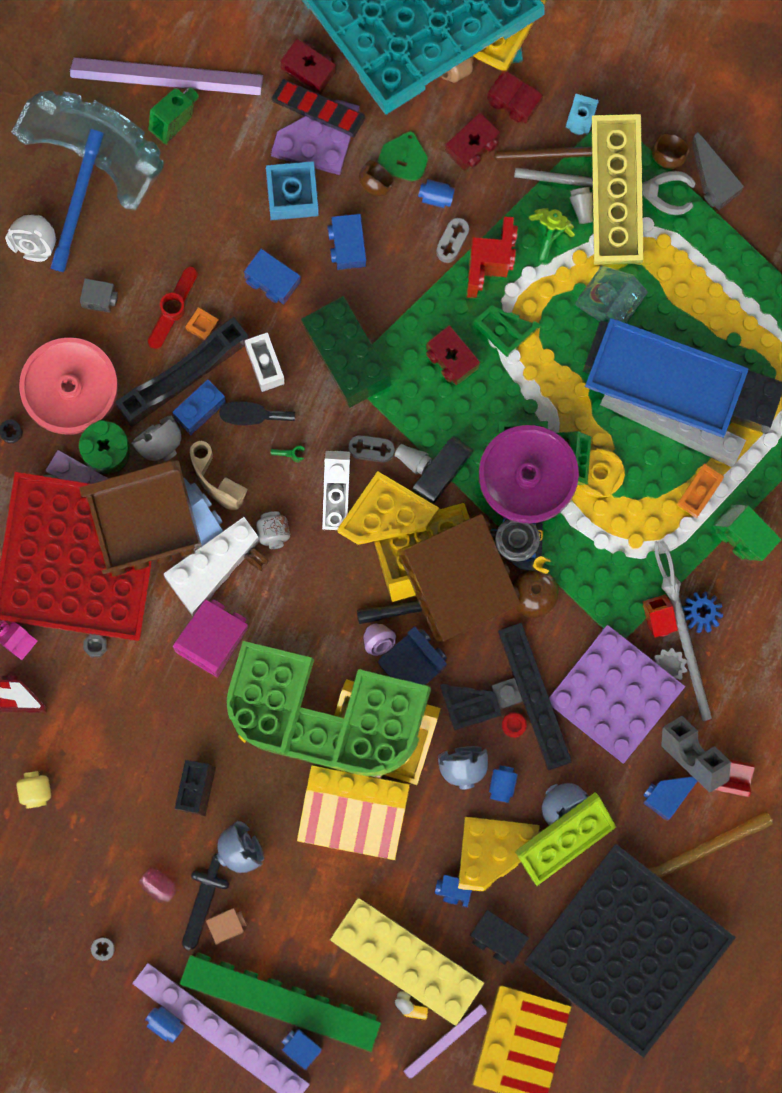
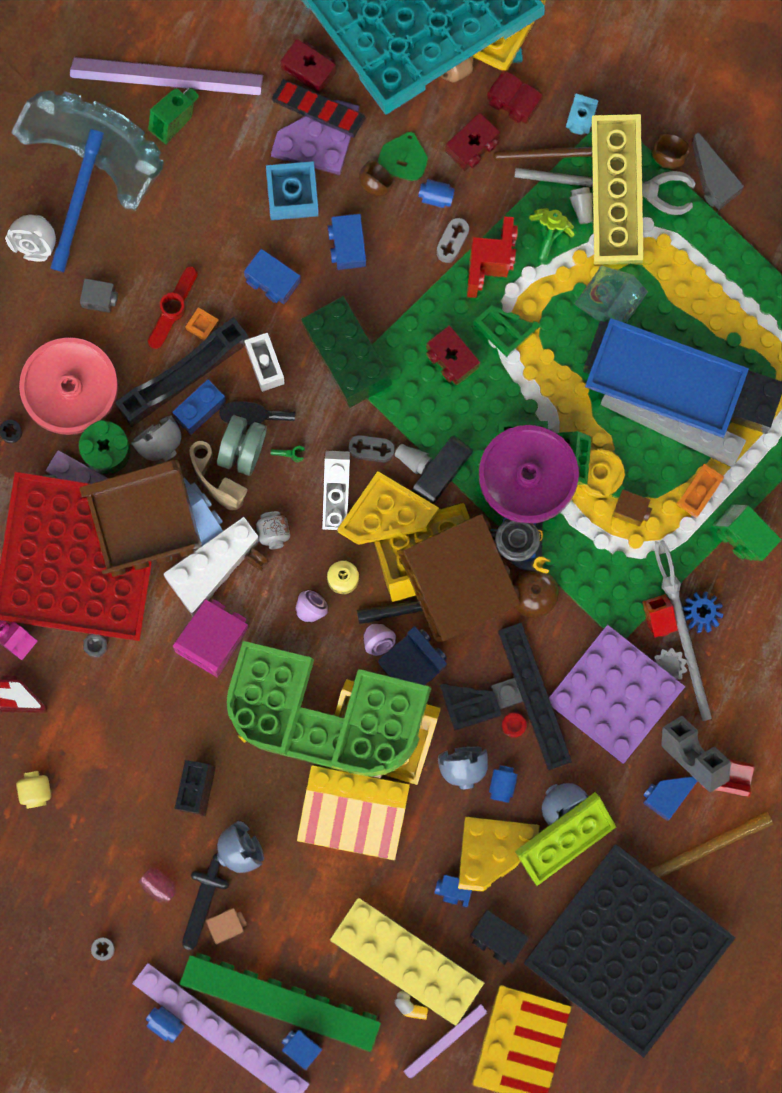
(237, 444): none -> sand green wheel
(311, 606): none -> lavender cone
(342, 586): none -> light yellow head
(632, 508): none -> reddish brown brick

